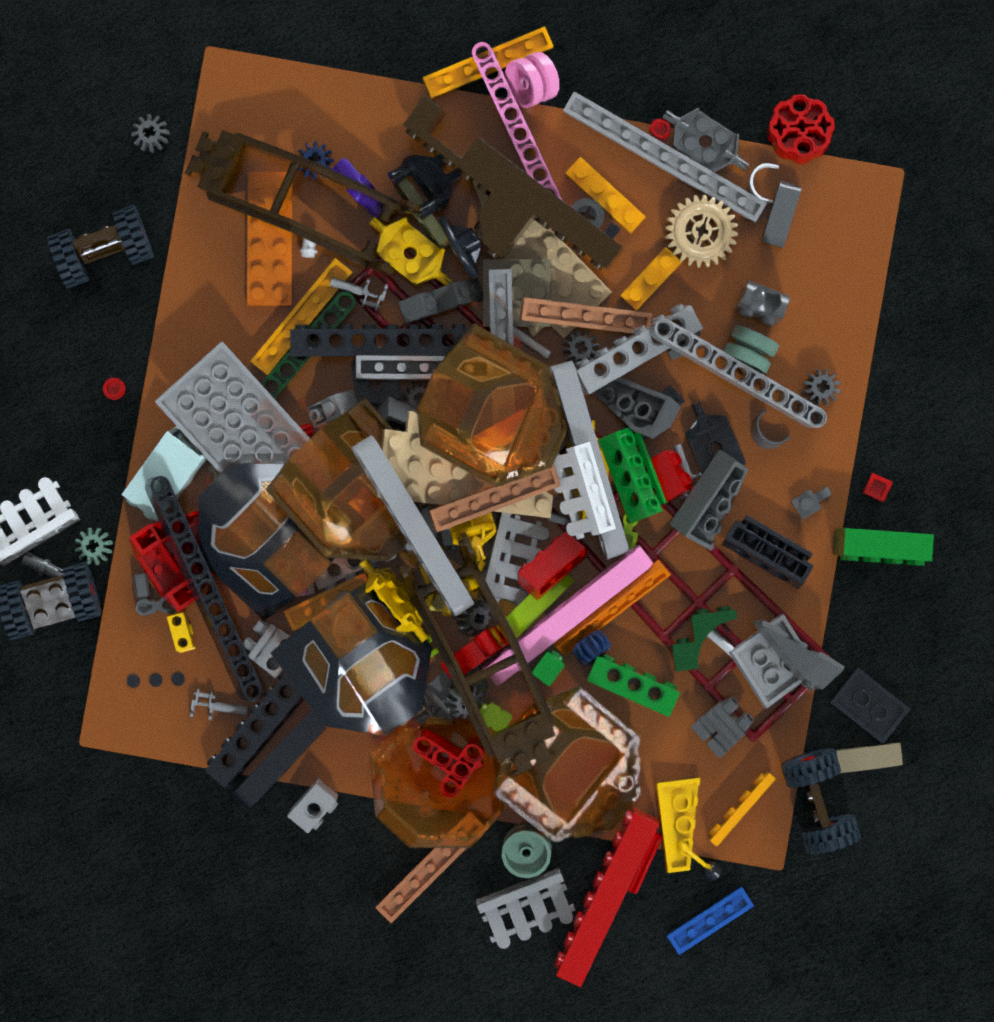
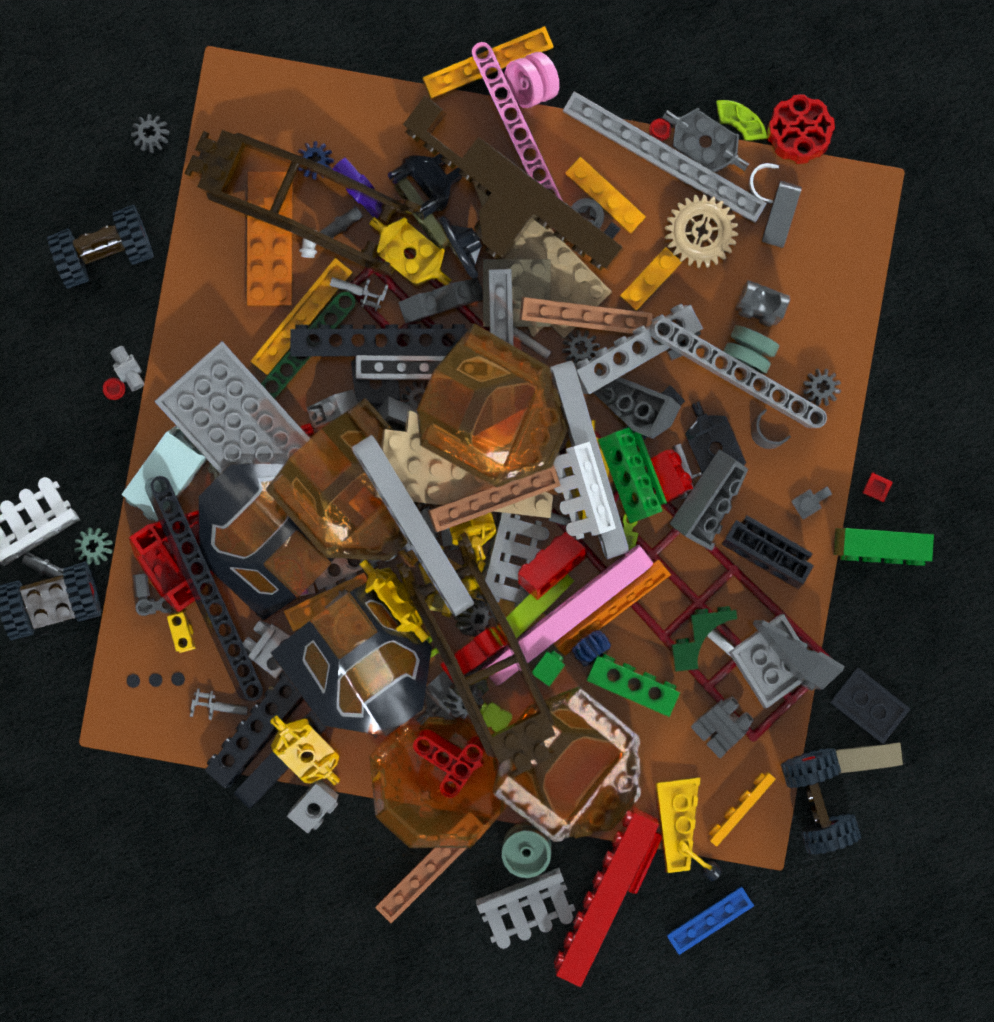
(127, 368): none -> light grey axle
(299, 738): none -> yellow plate
(342, 223): none -> dark grey pin
(741, 118): none -> lime tile

